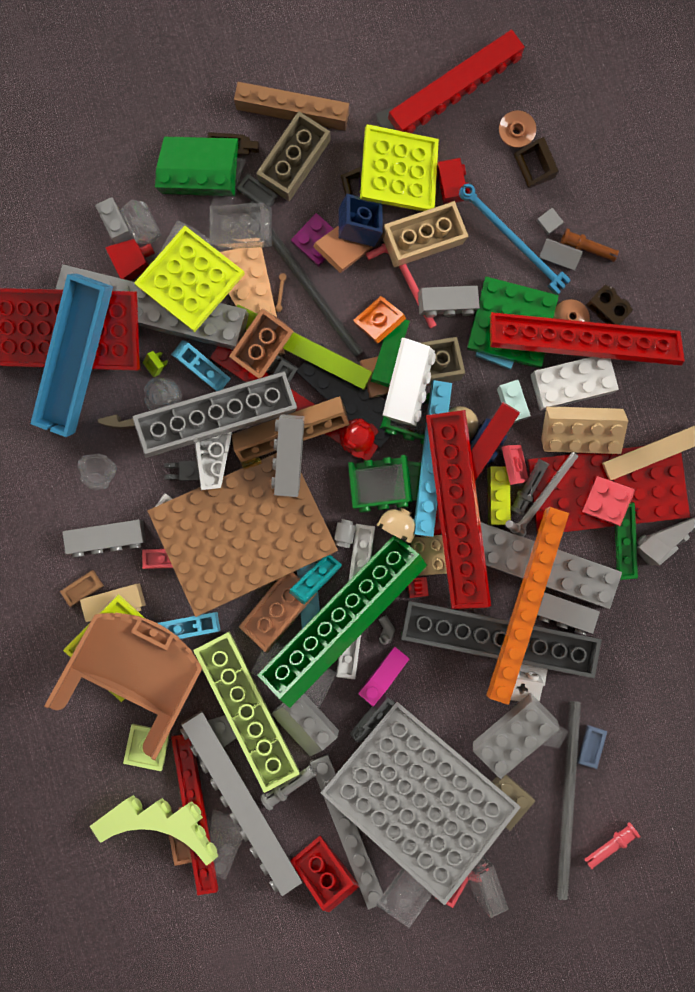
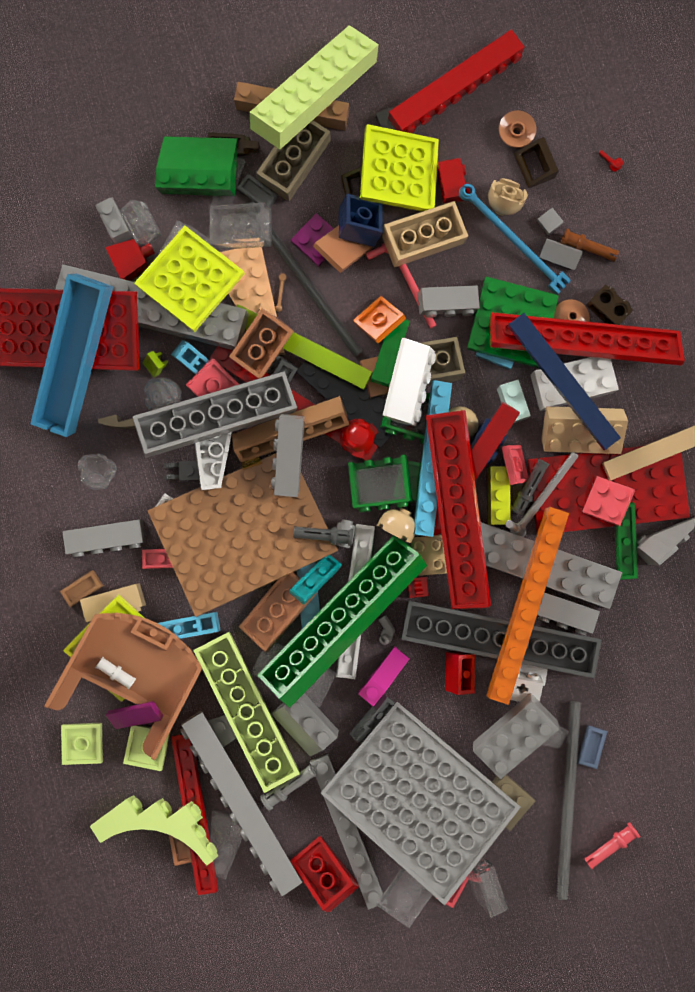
(82, 743): none -> yellowish green plate
(115, 673): none -> white pin
(134, 715): none -> magenta tile
(210, 379): none -> coral tile
(313, 87): none -> yellowish green brick
(333, 535): none -> dark grey pin
(460, 673): none -> red brick
(506, 197): none -> tan cylinder
(564, 381): none -> dark blue tile
(614, 165): none -> red hand

